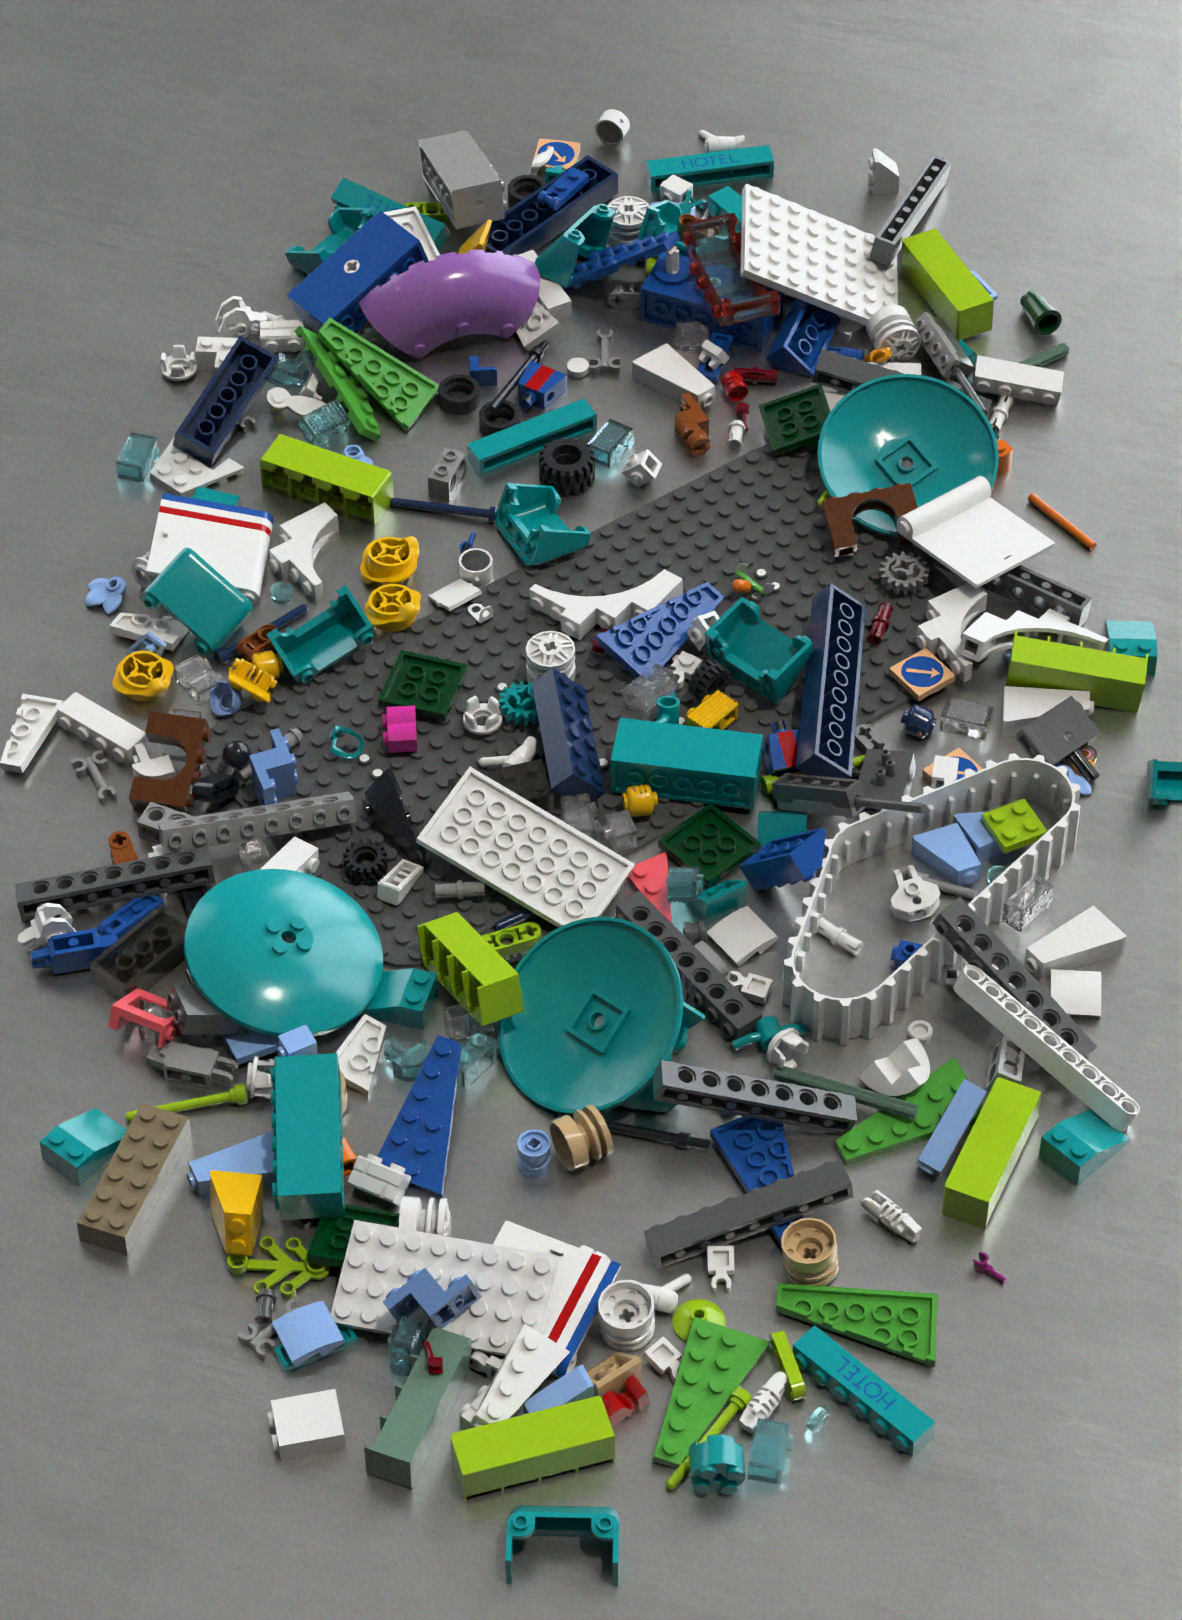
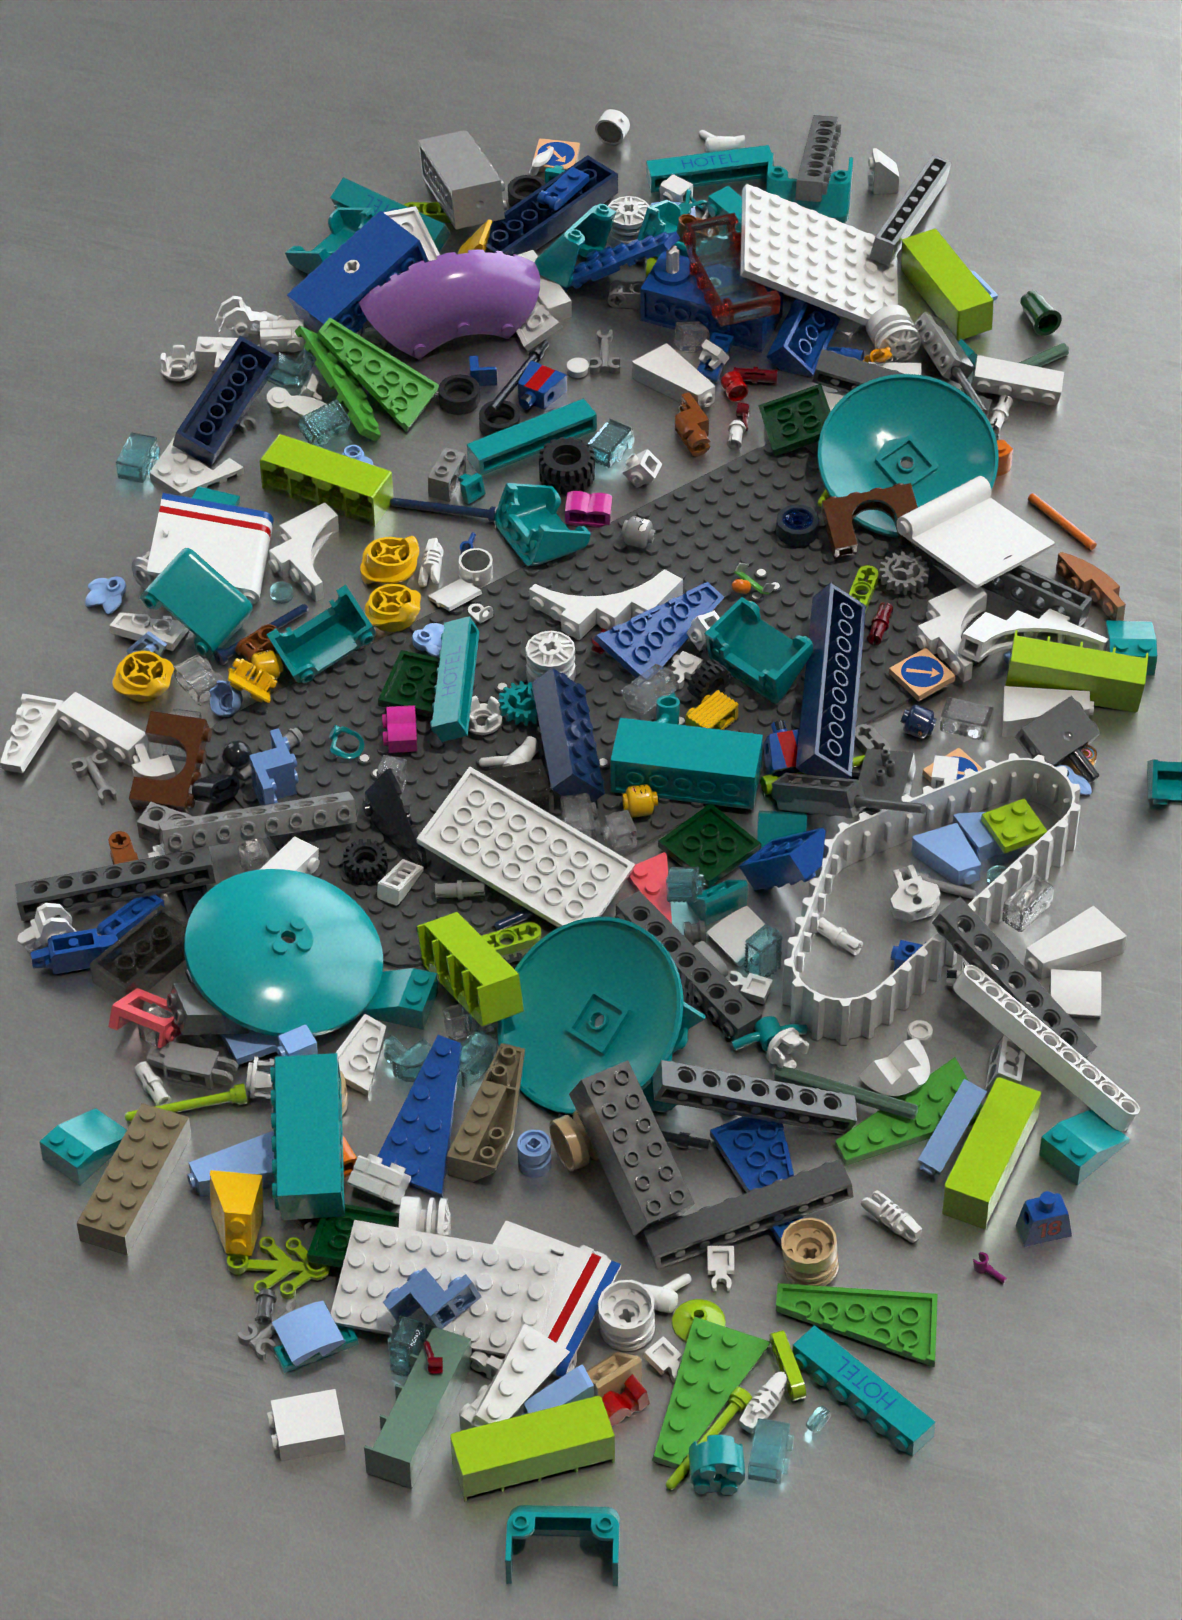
(152, 1084): none -> white pin
(398, 766): none -> clear brick
(429, 639): none -> light blue plate
(431, 563): none -> white hinge
(455, 679): none -> teal brick
(471, 487): none -> teal tile
(489, 1119): none -> dark tan wedge
(588, 509): none -> dark pink brick
(631, 1147): none -> dark grey brick
(638, 532): none -> light grey head
(763, 952): none -> clear light blue brick
(797, 525): none -> black wheel
(818, 158): none -> dark grey brick
(833, 204): none -> teal windscreen
(860, 584): none -> lime beam
(1043, 1220): none -> blue torso
(1092, 581): none -> nougat slope

